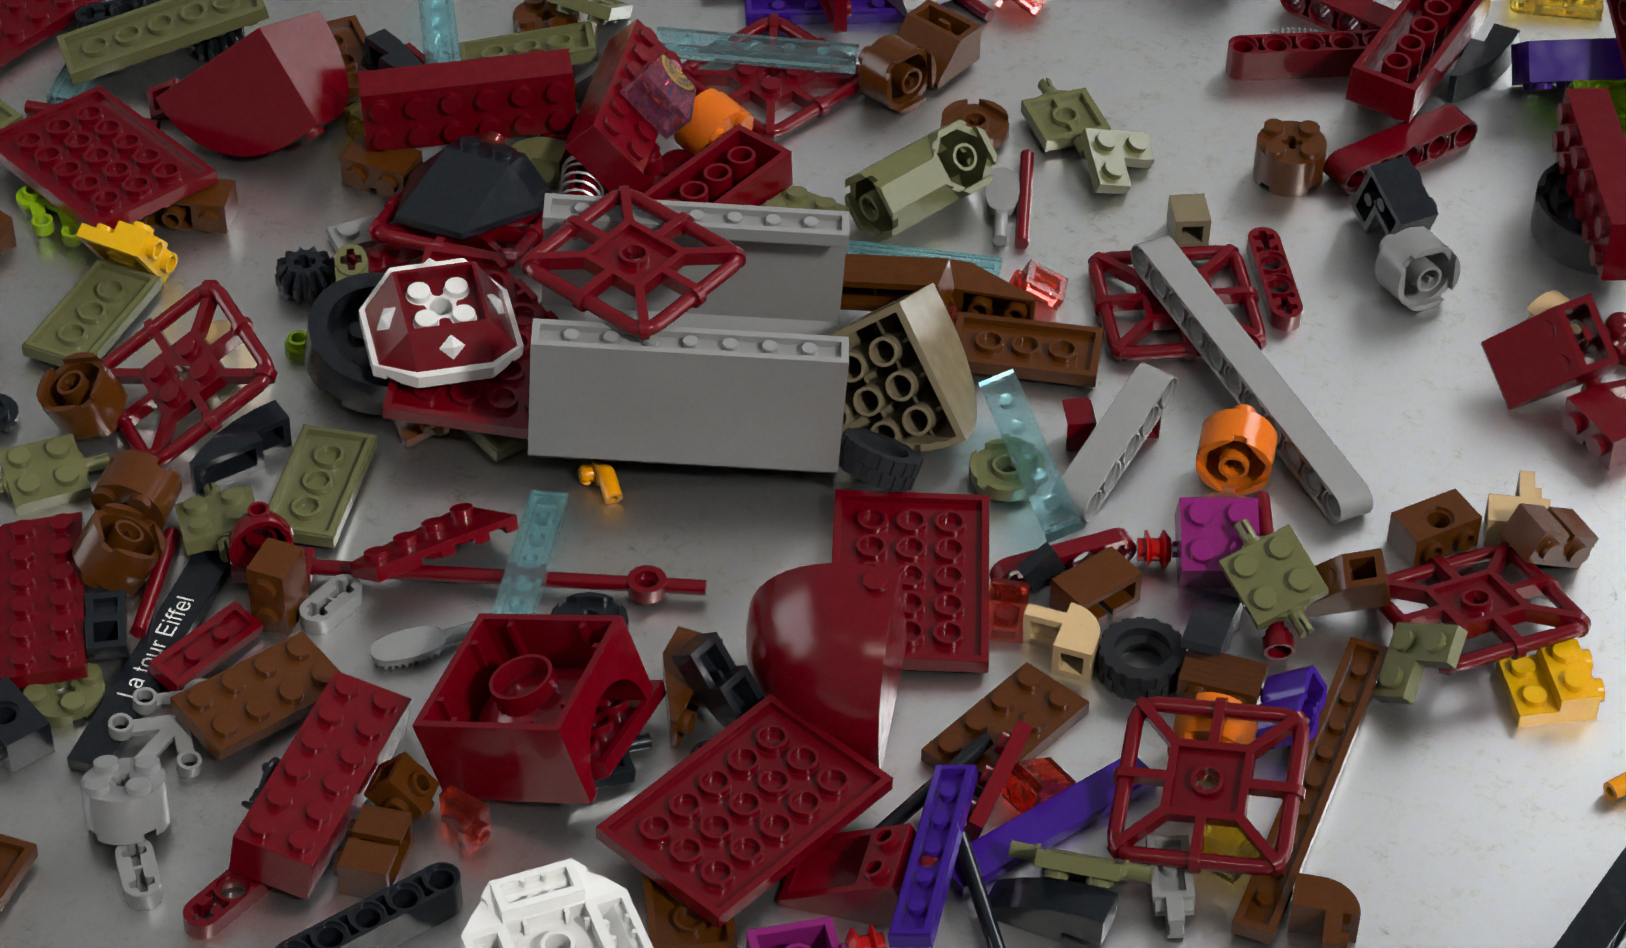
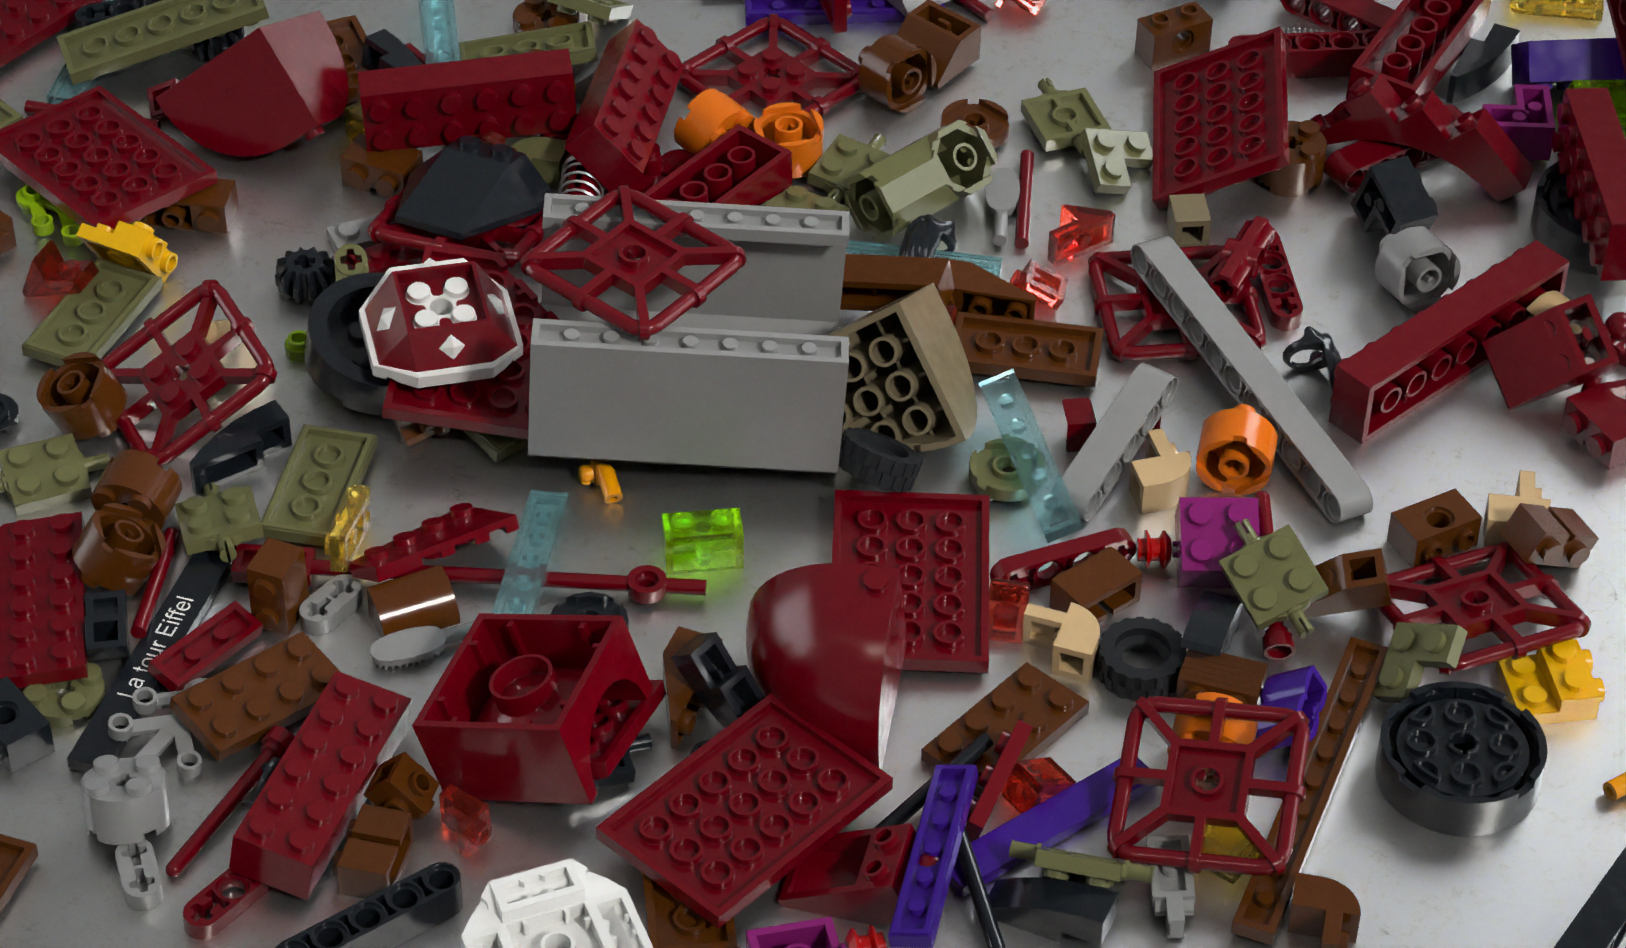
(54, 276): none -> clear red slope
(252, 532): dark red helmet -> none
(273, 745): none -> dark red piece
(349, 529): none -> clear yellow plate
(413, 601): none -> reddish brown brick
(662, 95): clear pink torso -> none
(702, 541): none -> clear neon green brick
(760, 50): clear light blue tile -> none
(795, 131): none -> orange brick
(842, 161): none -> olive plate
(925, 235): none -> black piece
(1041, 567): black tile -> none
(1079, 233): none -> clear red slope
(1161, 476): none -> tan brick
(1173, 35): none -> reddish brown brick
(1220, 117): none -> dark red plate
(1241, 258): none -> dark red piece
(1314, 341): none -> black piece
(1423, 122): none -> dark red arch
(1439, 343): none -> dark red brick
(1453, 791): none -> black brick
(1528, 120): none -> magenta brick

